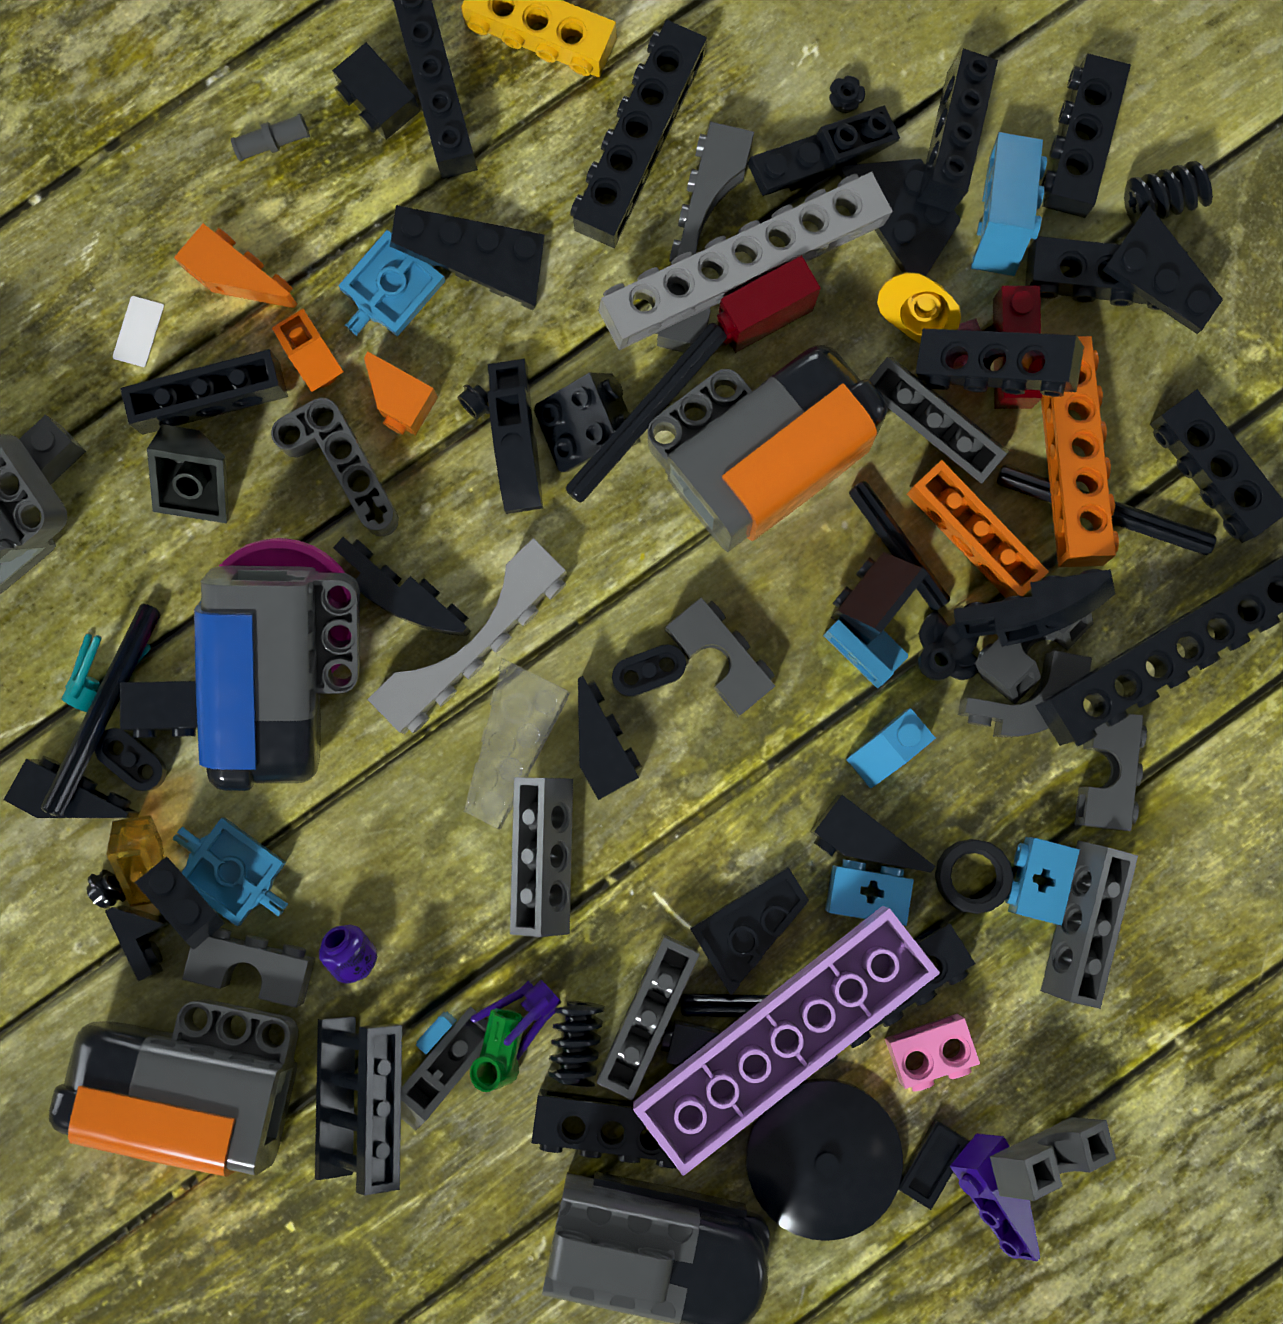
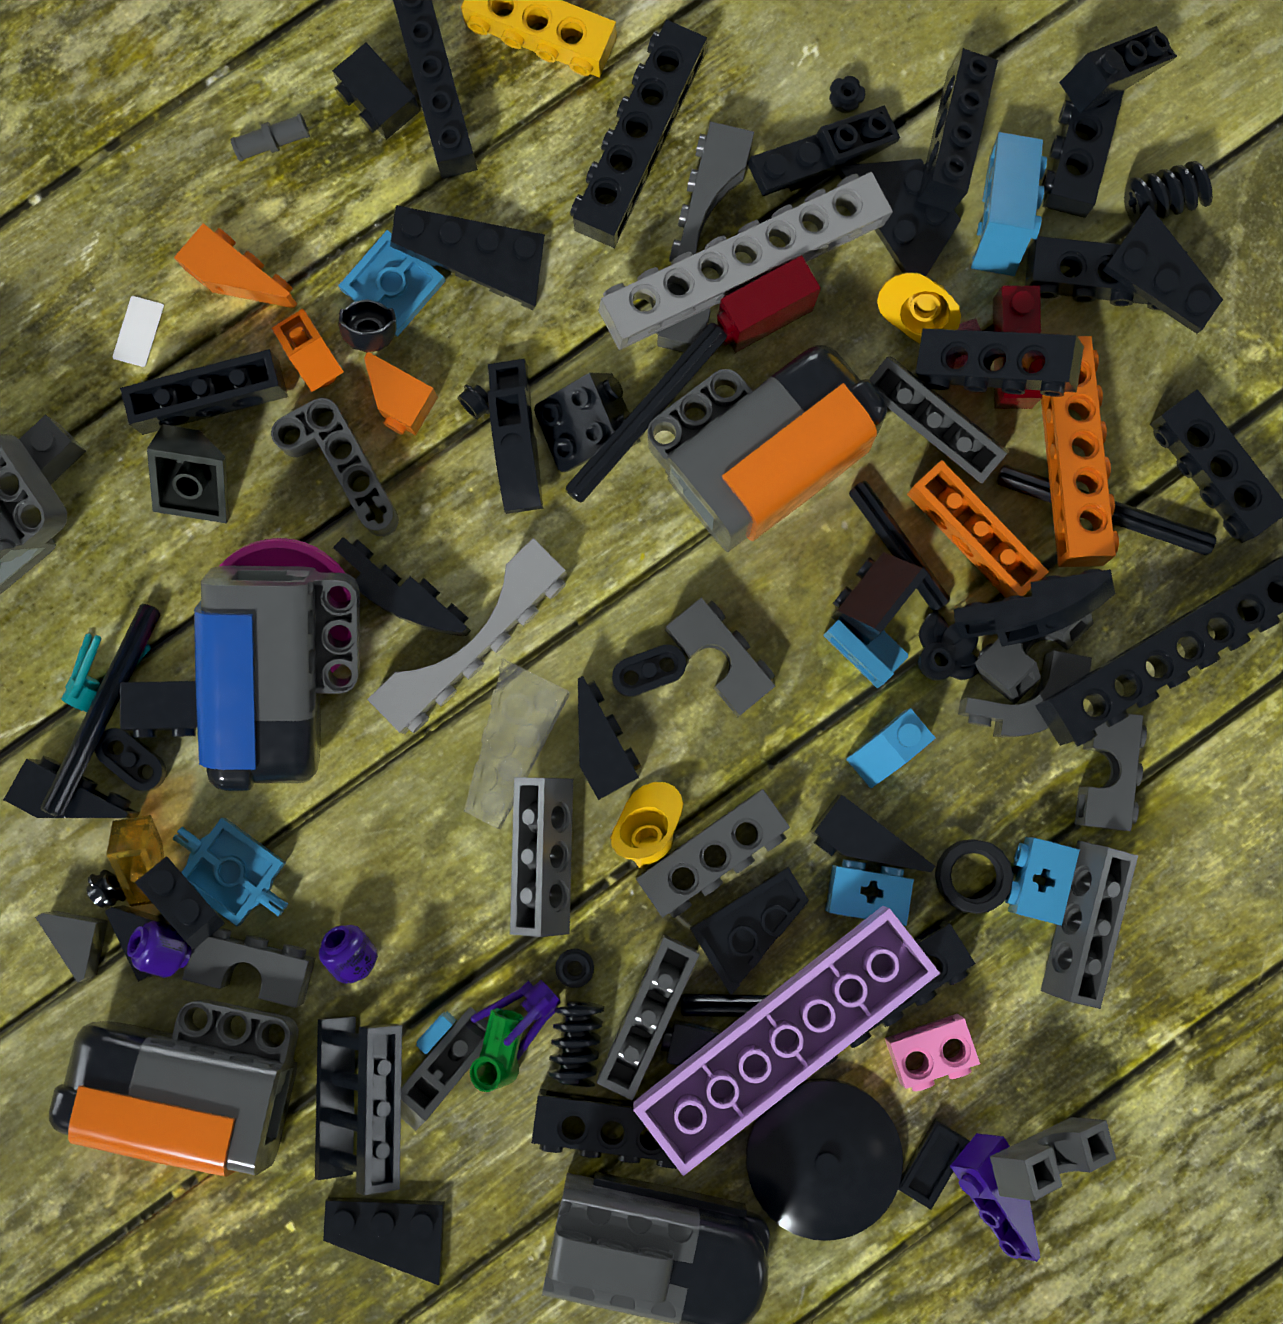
(76, 939): none -> dark grey slope
(158, 949): none -> dark purple head
(367, 325): none -> black hair
(390, 1232): none -> black wing
(565, 976): none -> black plate
(648, 824): none -> yellow piece
(769, 833): none -> dark grey brick
(1116, 67): none -> black slope

